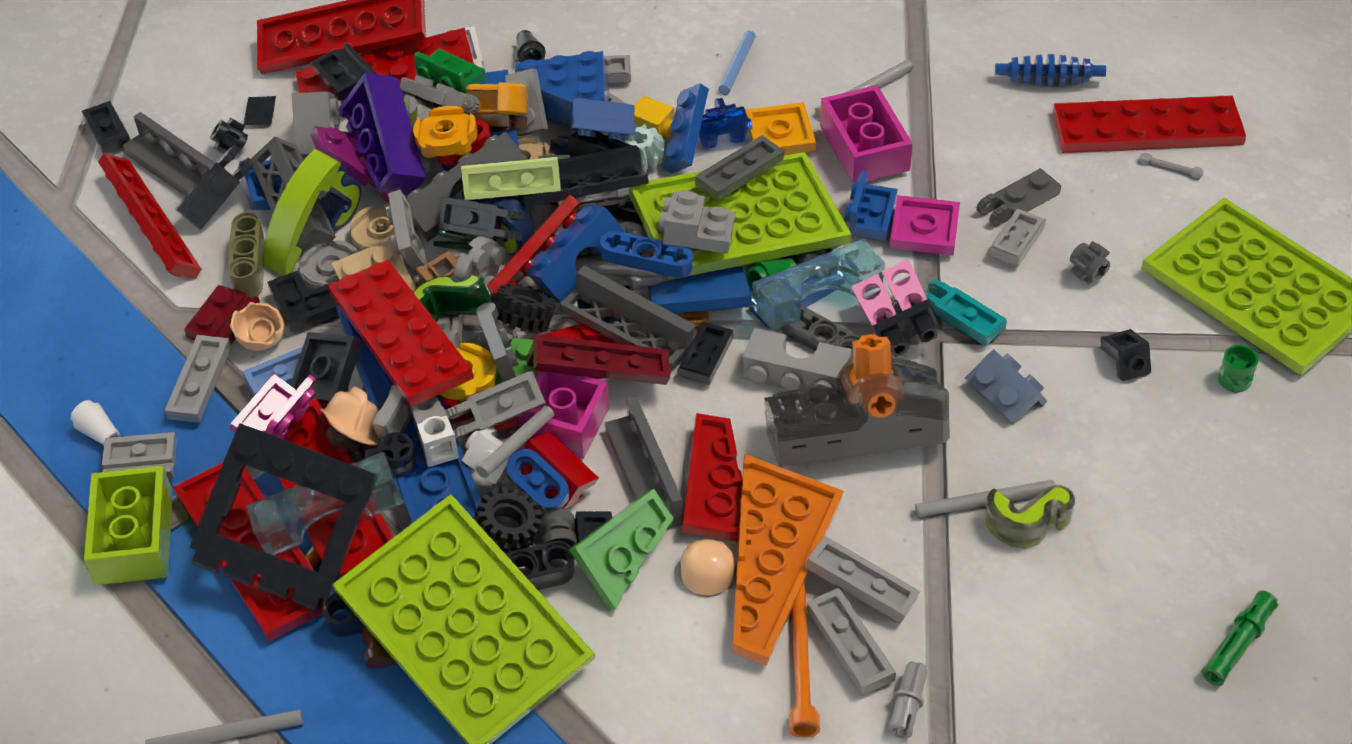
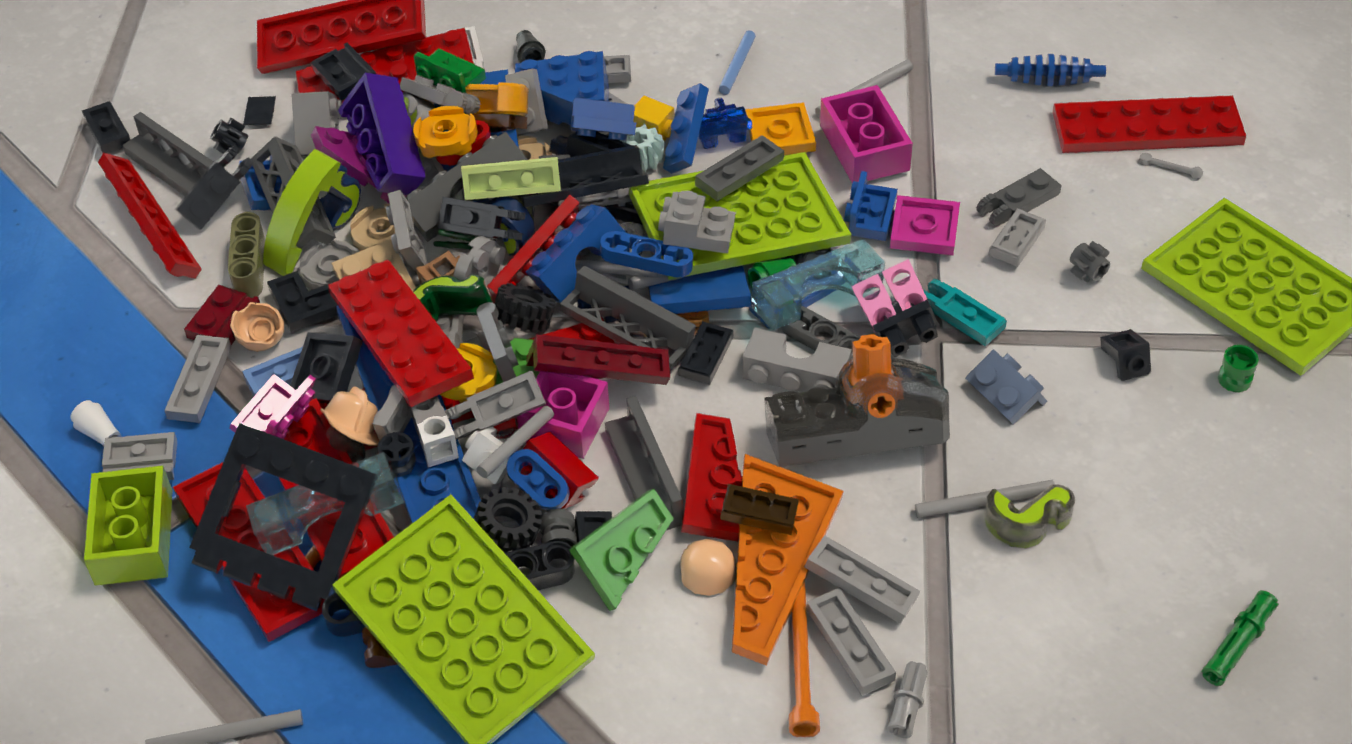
(759, 509): none -> dark brown plate

